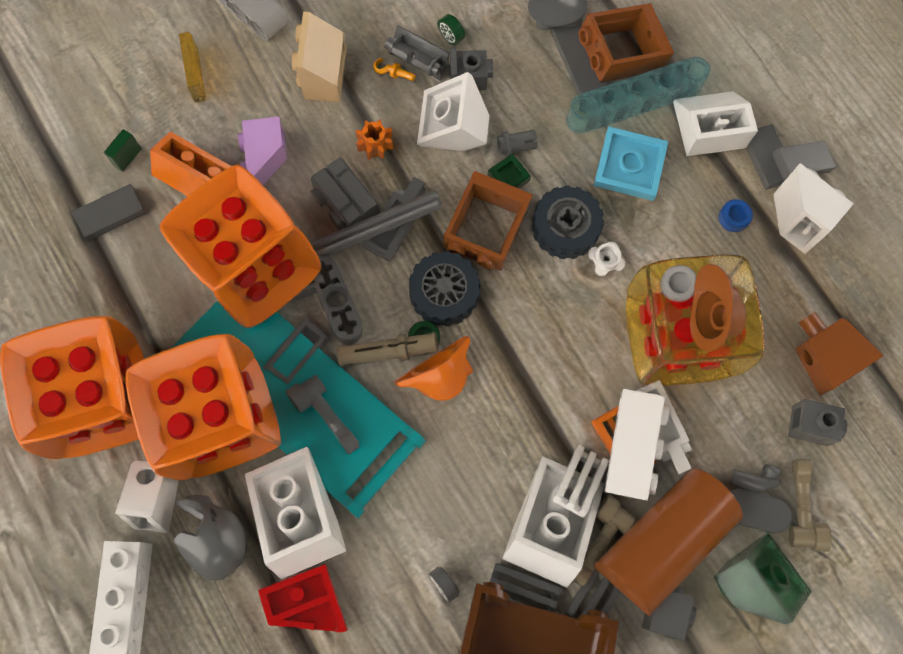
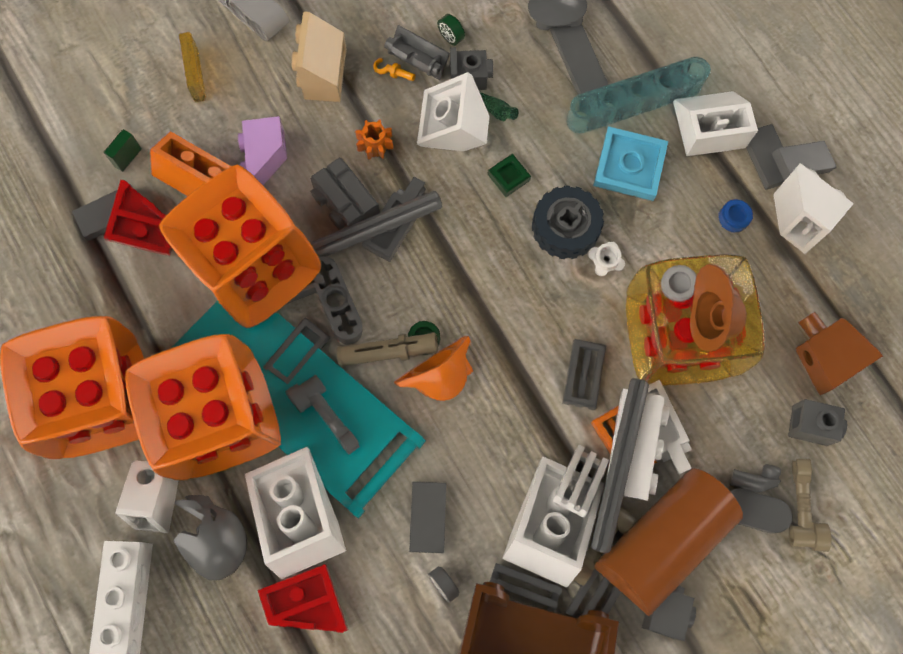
(136, 222): none -> red wing
(428, 517): none -> dark grey tile
(444, 288): black wheel -> none
(498, 194): dark orange window -> none
(499, 108): none -> clear green bar
(516, 142): dark grey pin -> none
(579, 401): none -> dark grey tile
(620, 465): none -> dark grey axle
(647, 31): dark orange window -> none
(764, 582): clear green slope -> none

